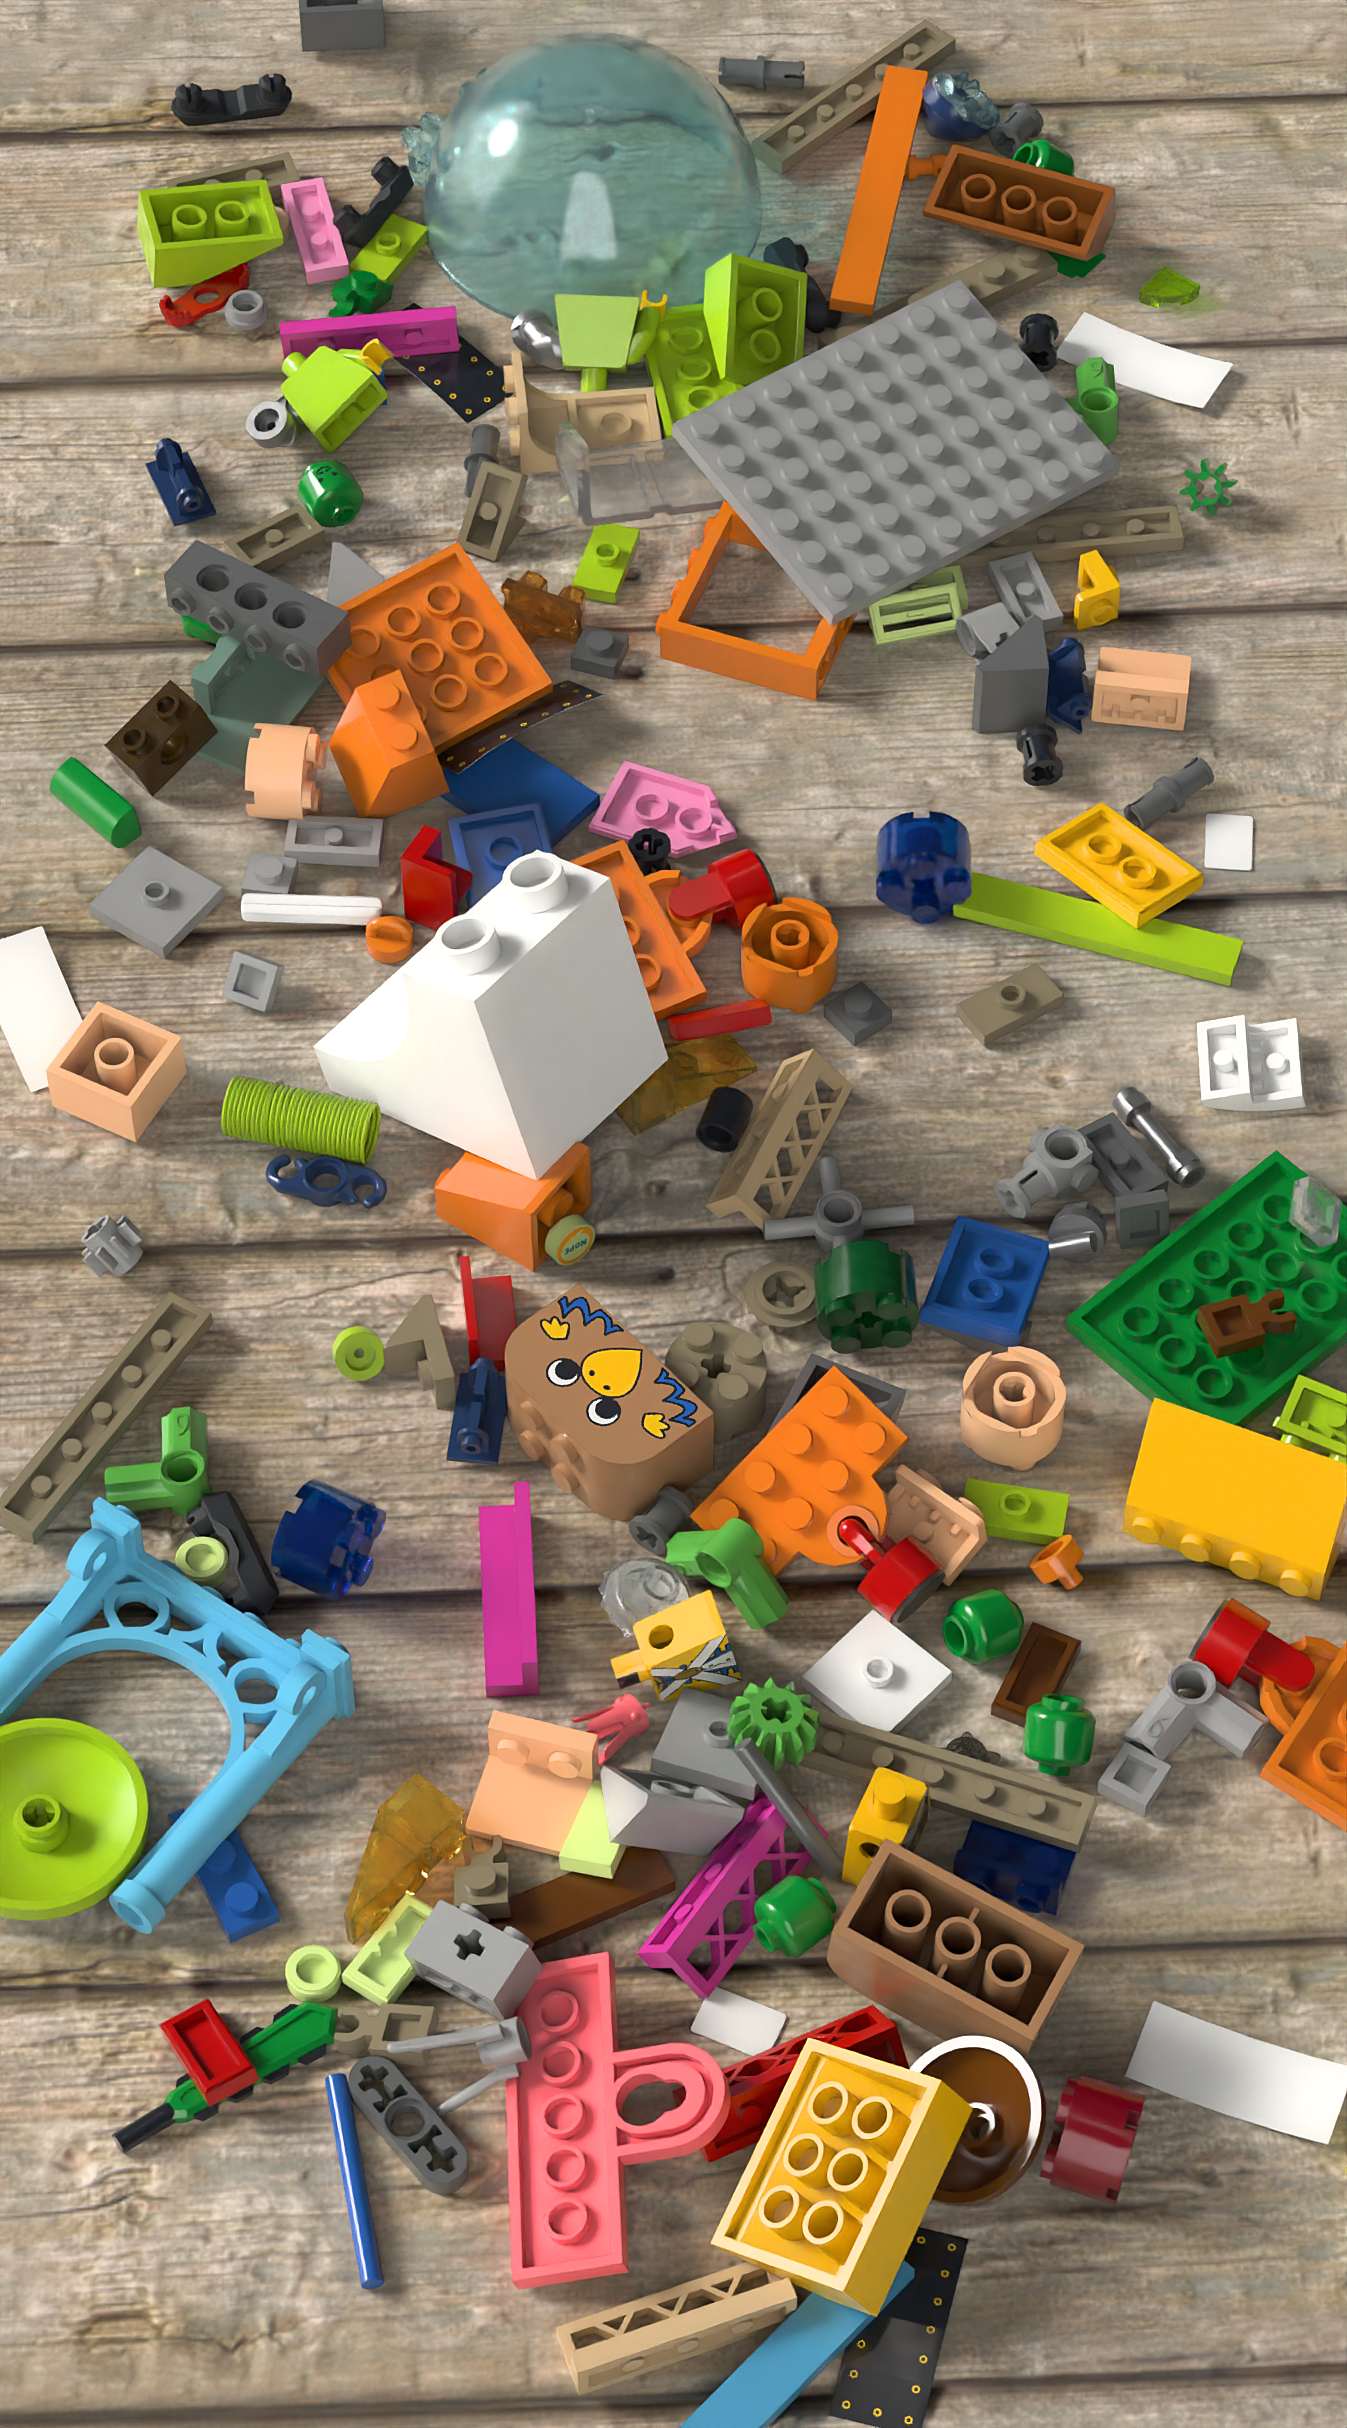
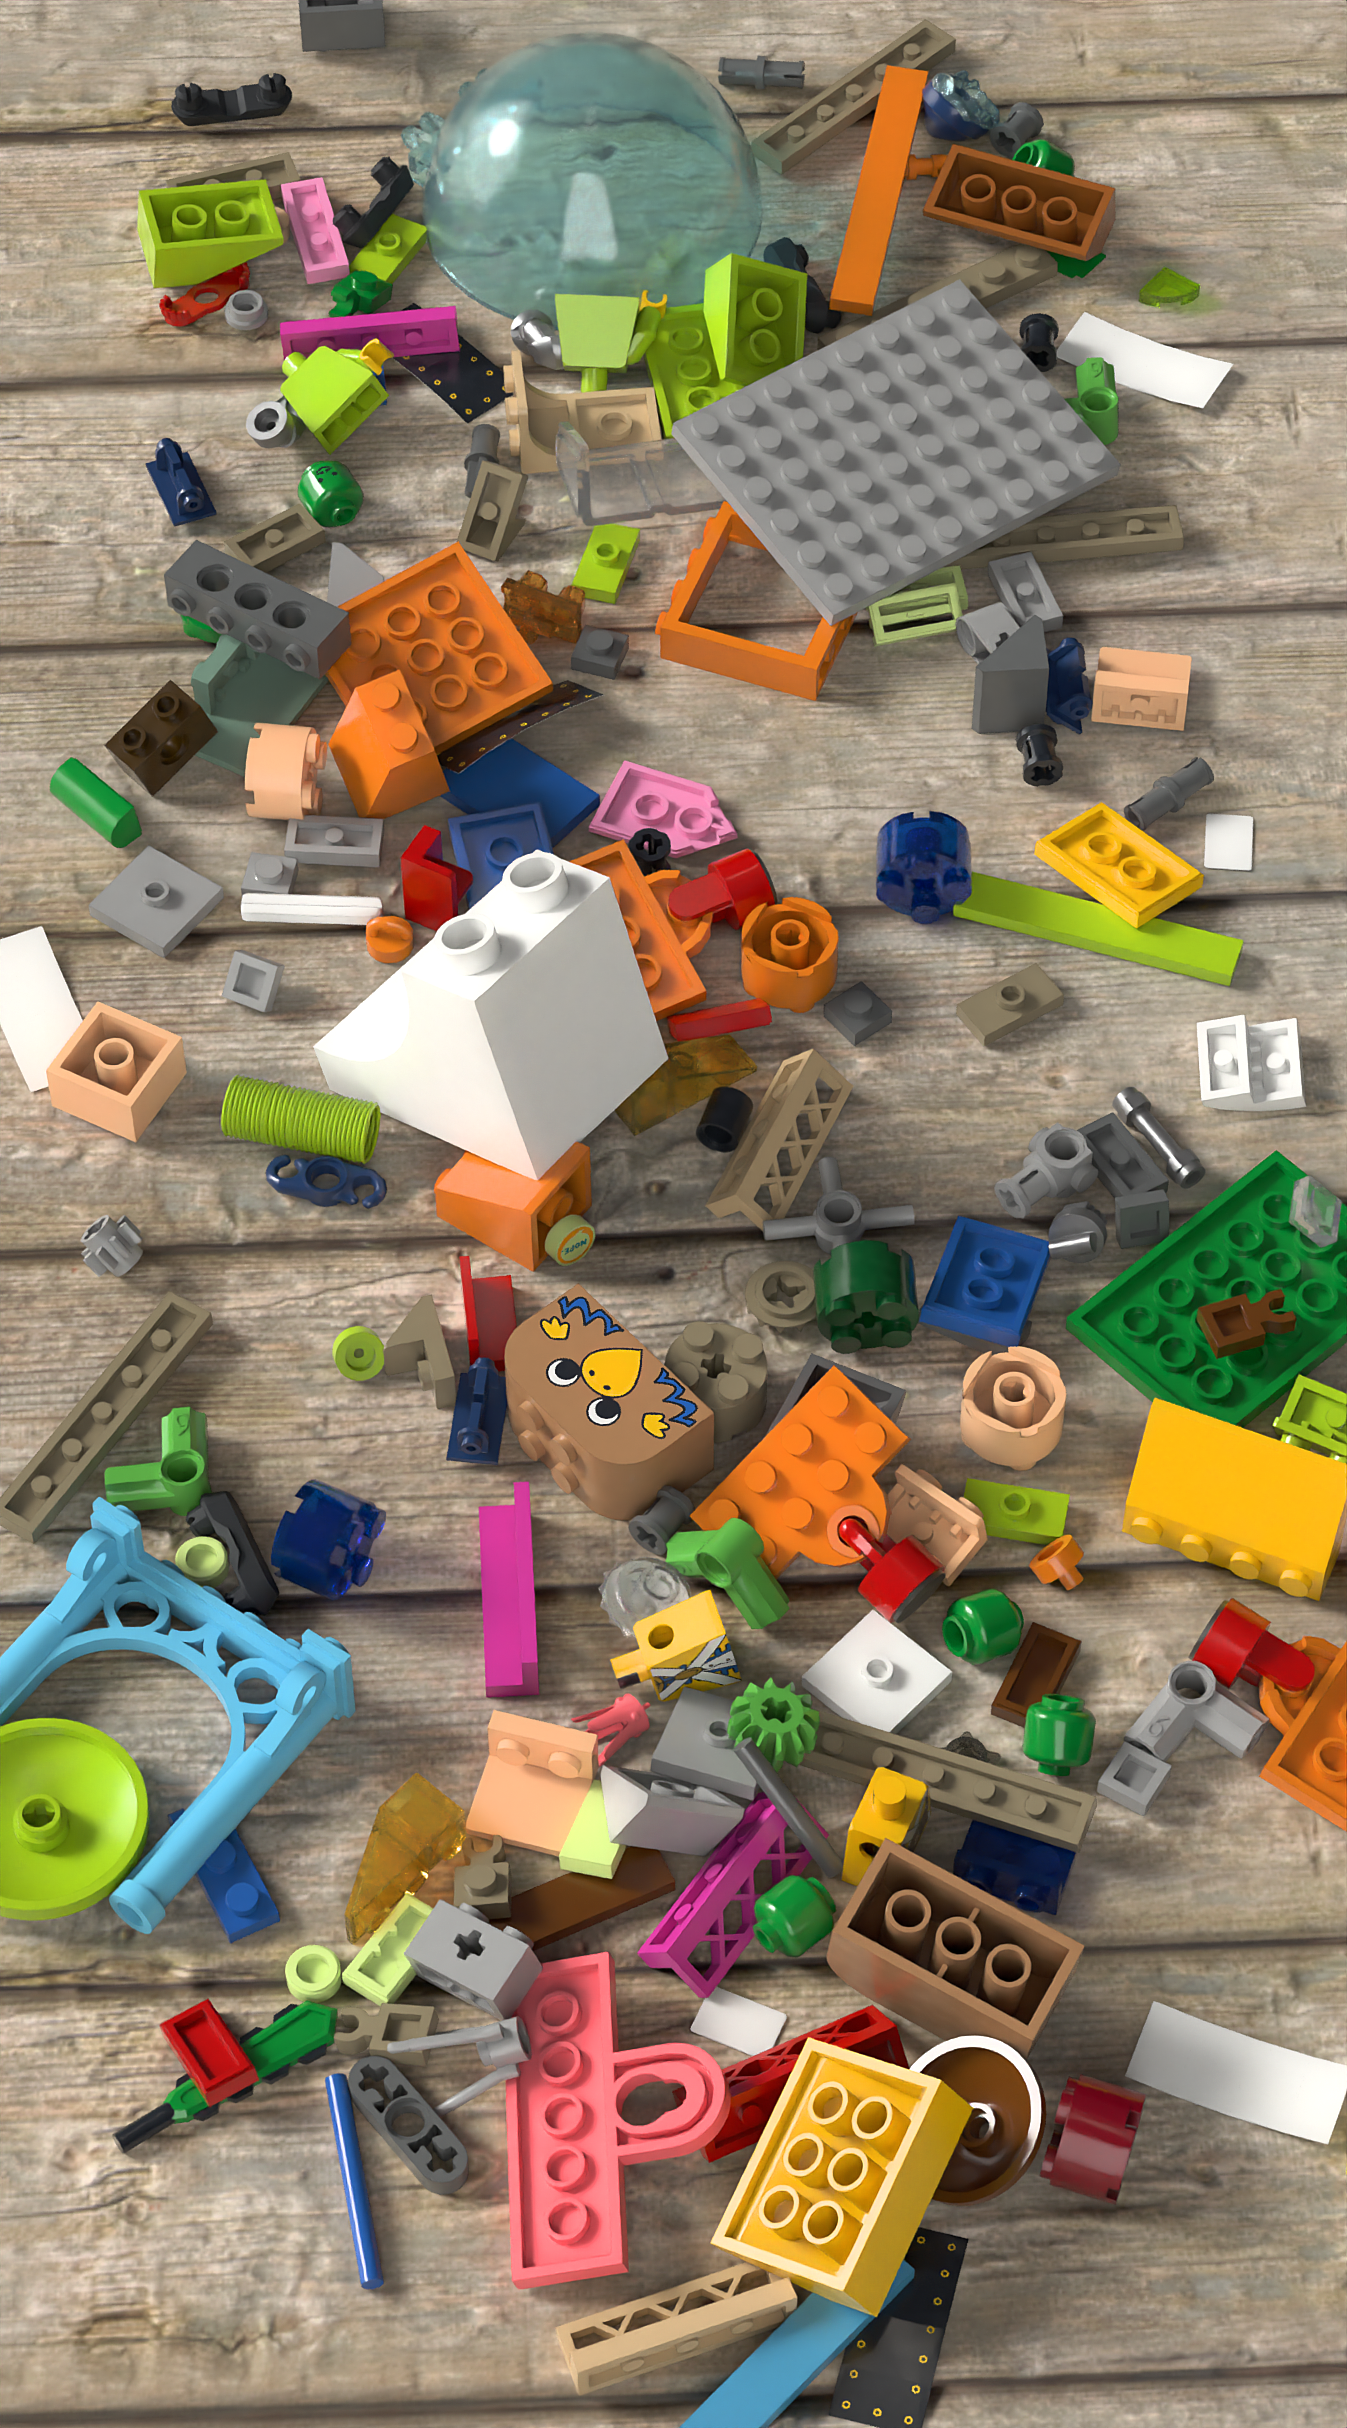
(1098, 594): yellow bracket -> none
(1196, 487): green gear -> none

